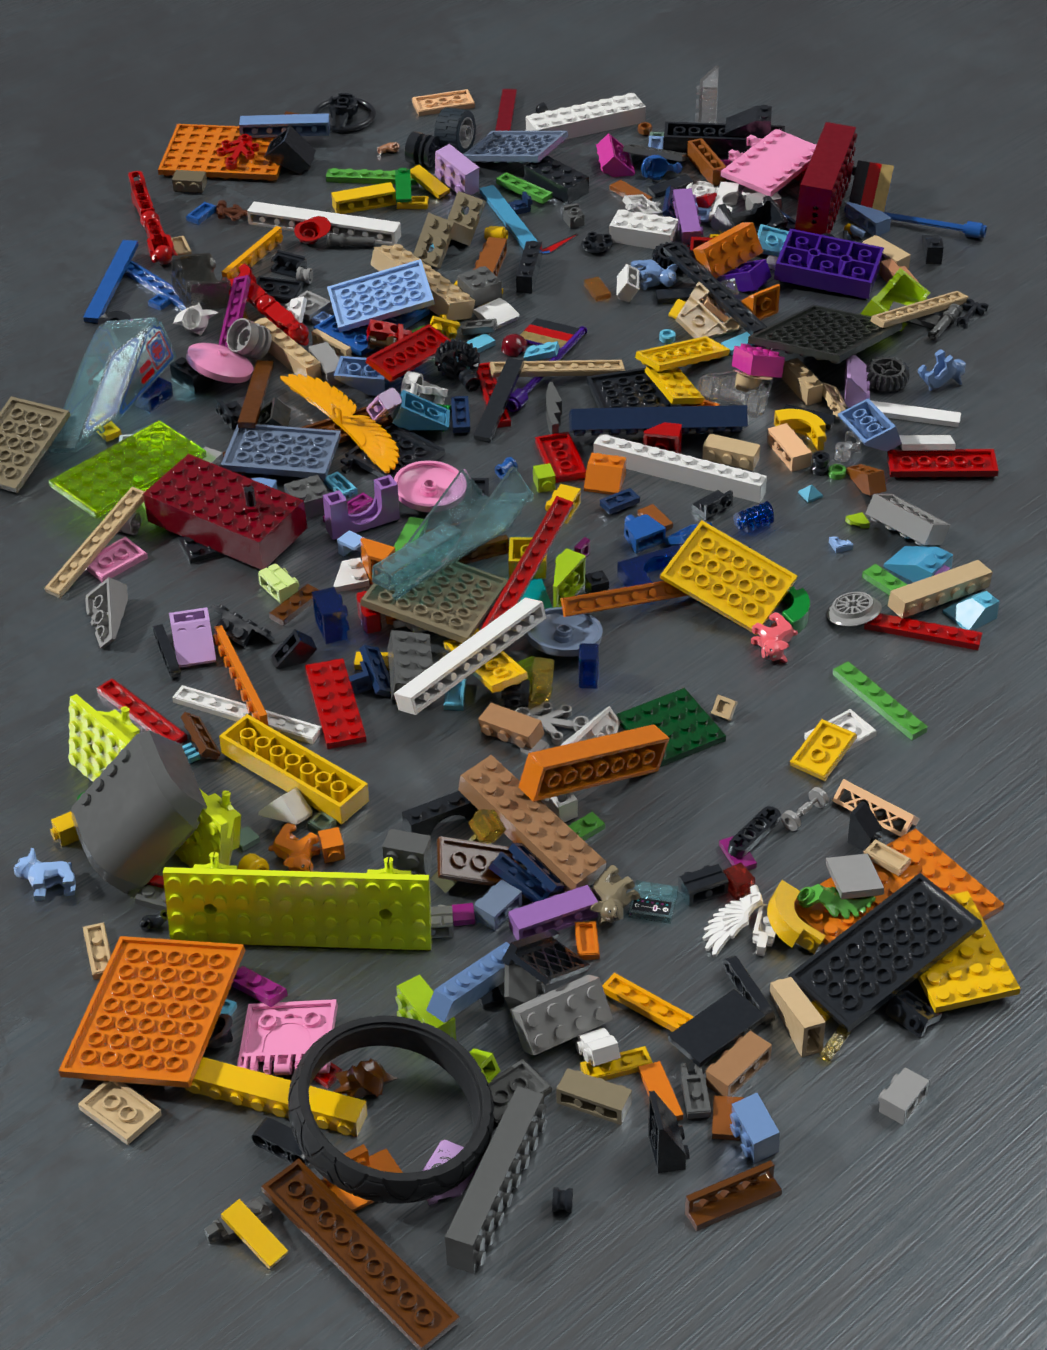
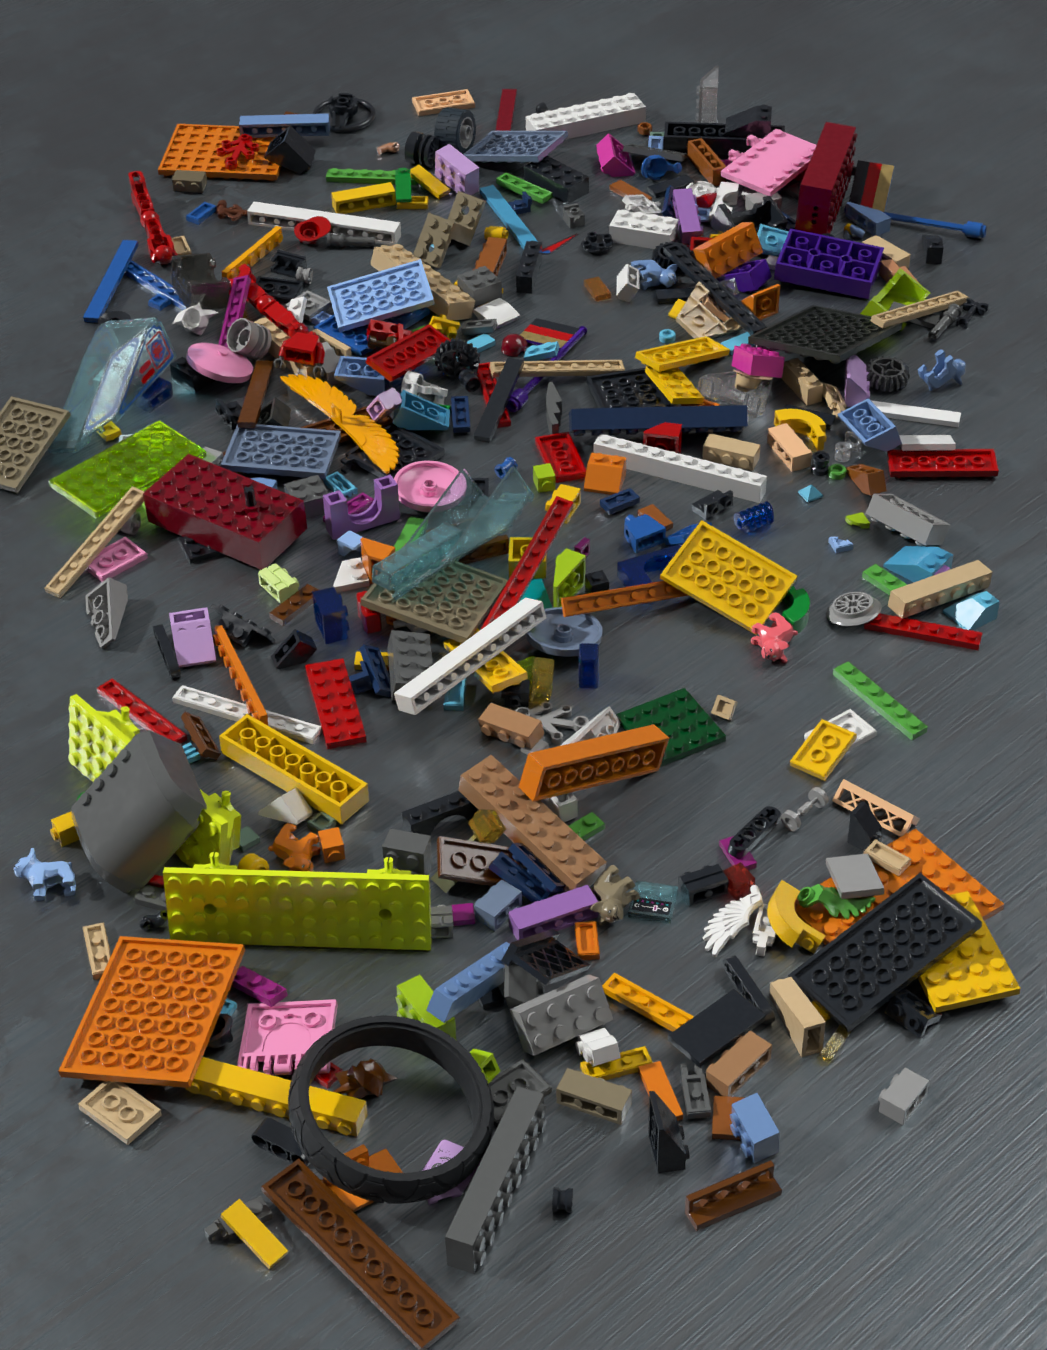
(302, 349): none -> red torso

